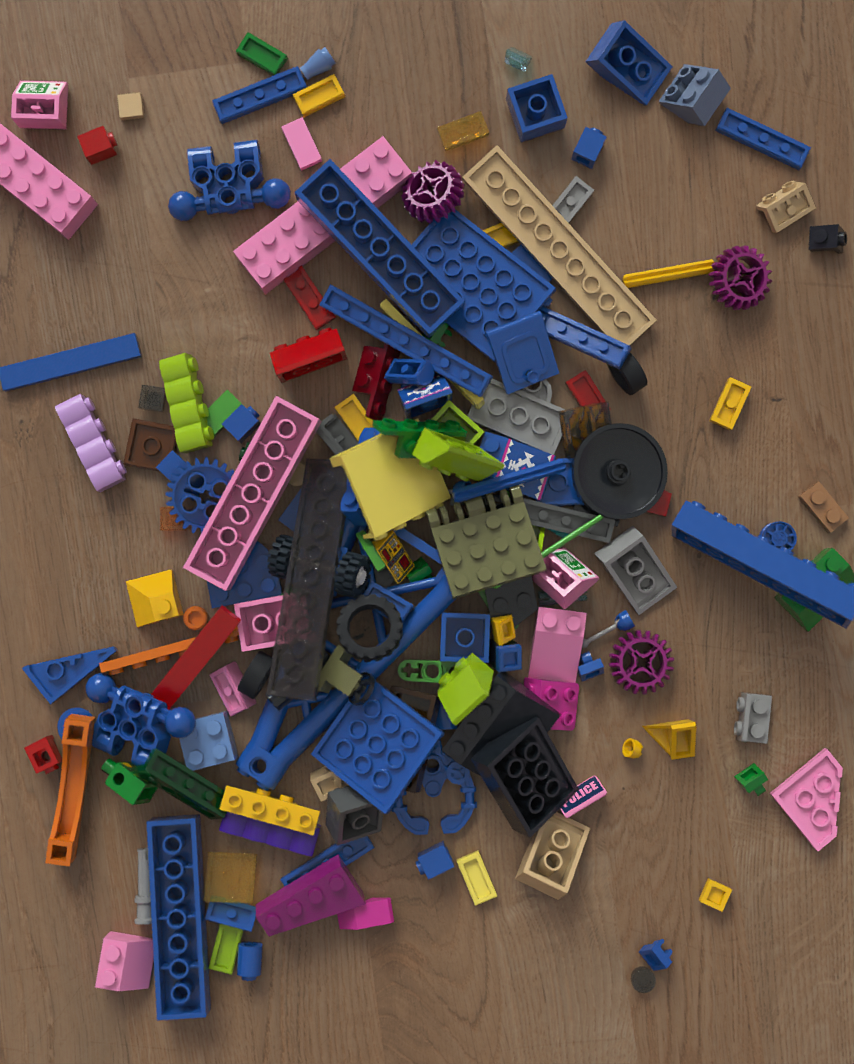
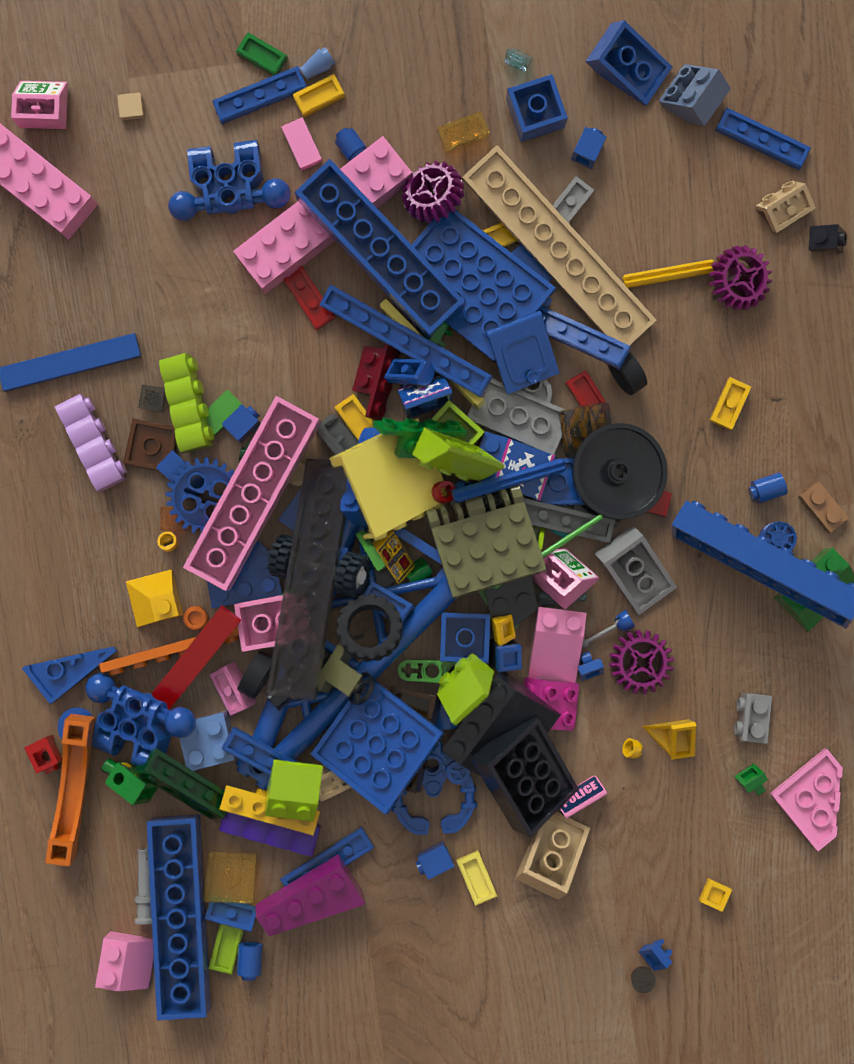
(98, 145): red brick -> none
(165, 538): none -> yellow hinge
(253, 750): none -> blue tile
(293, 790): none -> lime slope
(308, 355): red slope -> none
(349, 143): none -> blue brick
(351, 815): dark grey slope -> none
(374, 913): dark pink slope -> none
(436, 491): none -> red bush
(768, 488): none -> blue brick

